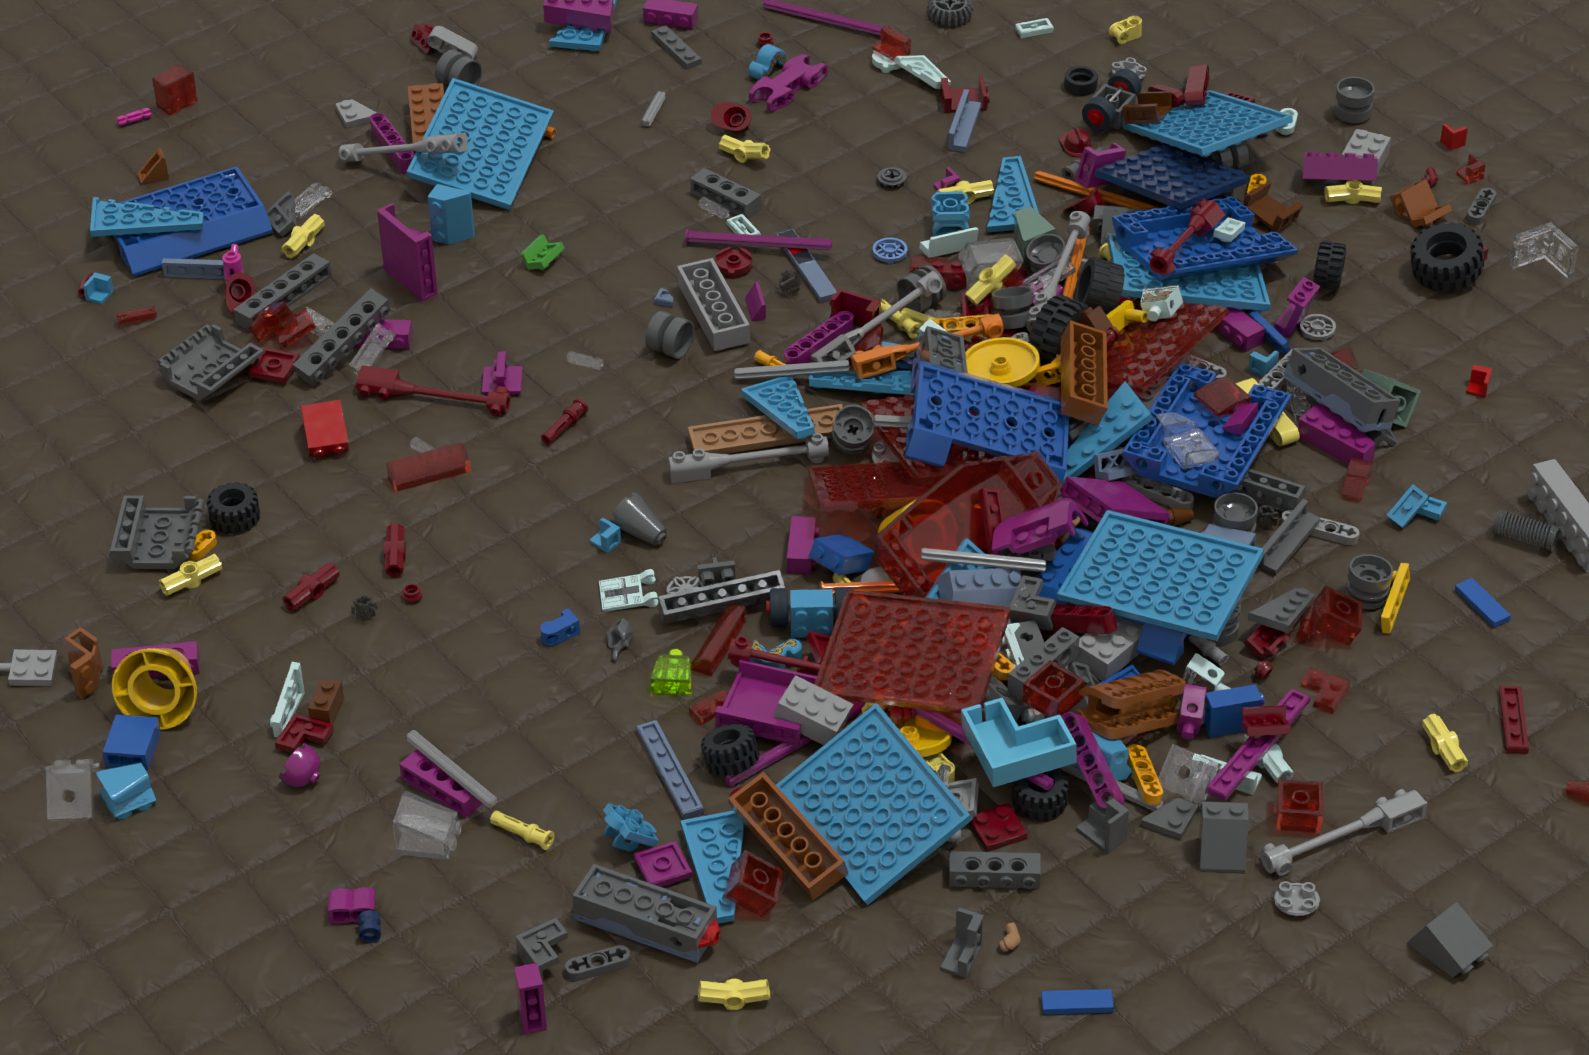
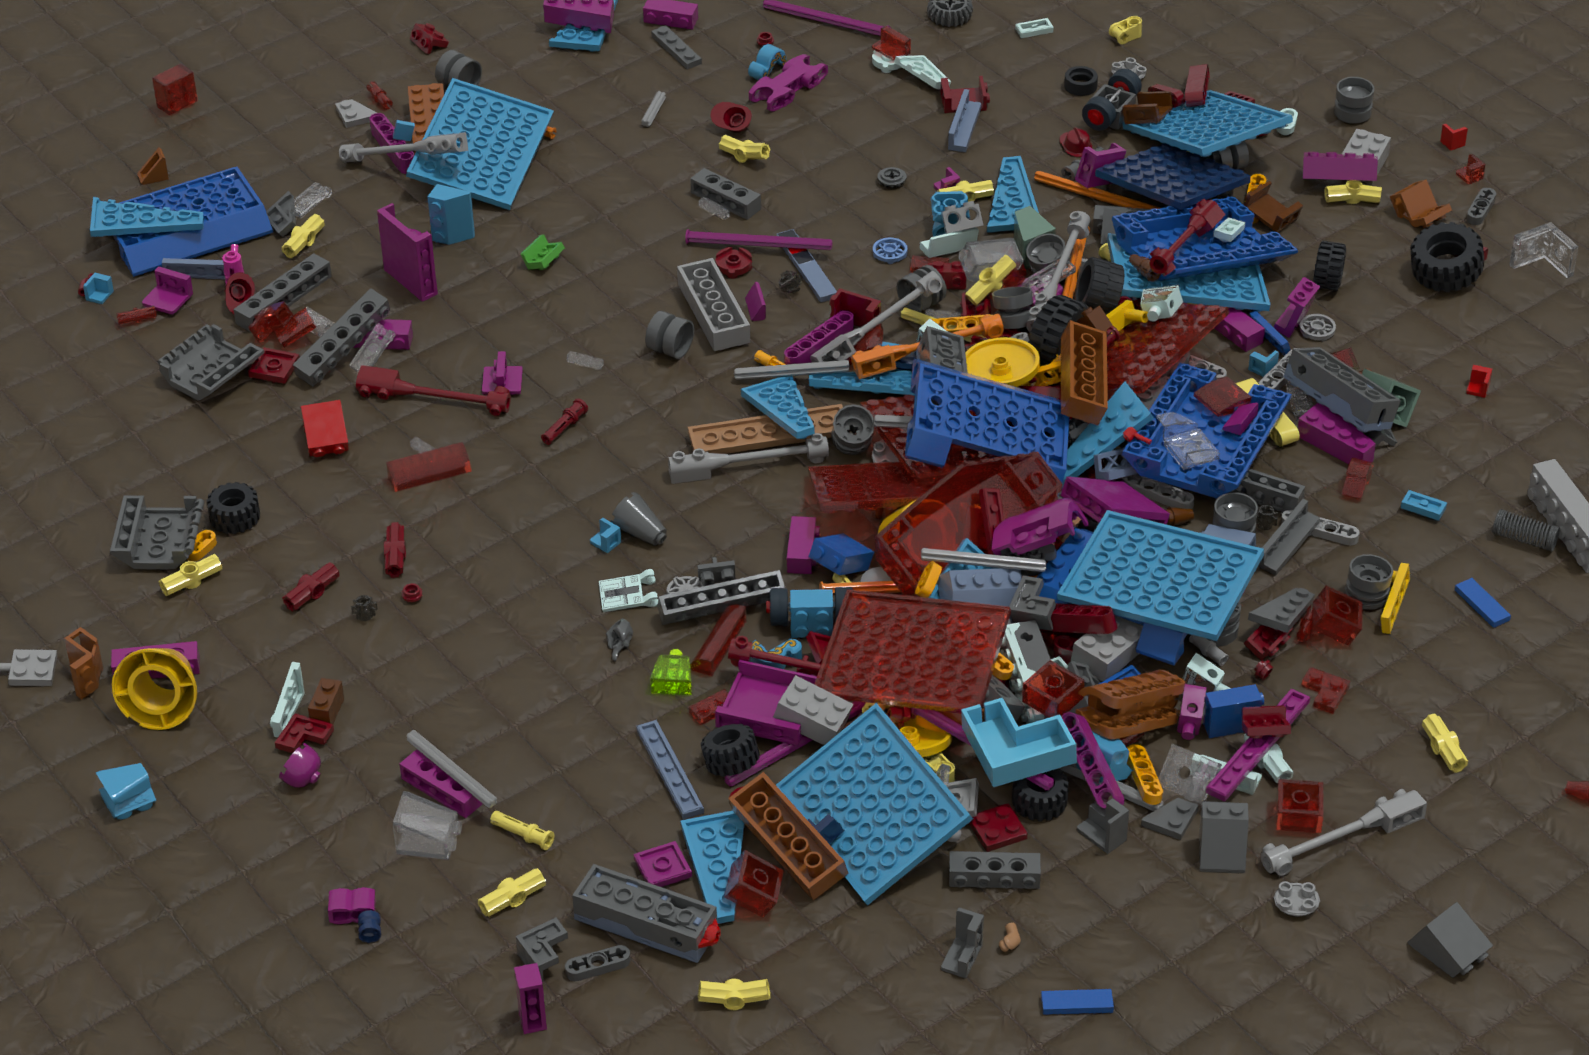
(76, 778): clear bracket -> none
(131, 741): blue brick -> none
(134, 116): dark pink axle -> none
(171, 291): none -> magenta bracket
(379, 95): none -> clear red pin
(403, 130): none -> dark azure tile
(446, 40): light grey beam -> none
(511, 892): none -> light yellow piece
(560, 629): blue leg -> none
(629, 826): dark azure piece -> none
(664, 298): sand blue tile -> none
(739, 228): light aqua tile -> none
(828, 828): none -> dark blue panel
(903, 322): light yellow pin -> none
(928, 579): none -> light orange beam
(962, 223): none -> light grey brick
(1059, 648): dark grey brick -> none
(1088, 203): dark red piece -> none
(1130, 433): none -> red hand
(1143, 267): none -> reddish brown hinge
(1408, 506): dark azure plate -> none
(1431, 176): dark red arm -> none
(1513, 719): dark red tile -> none

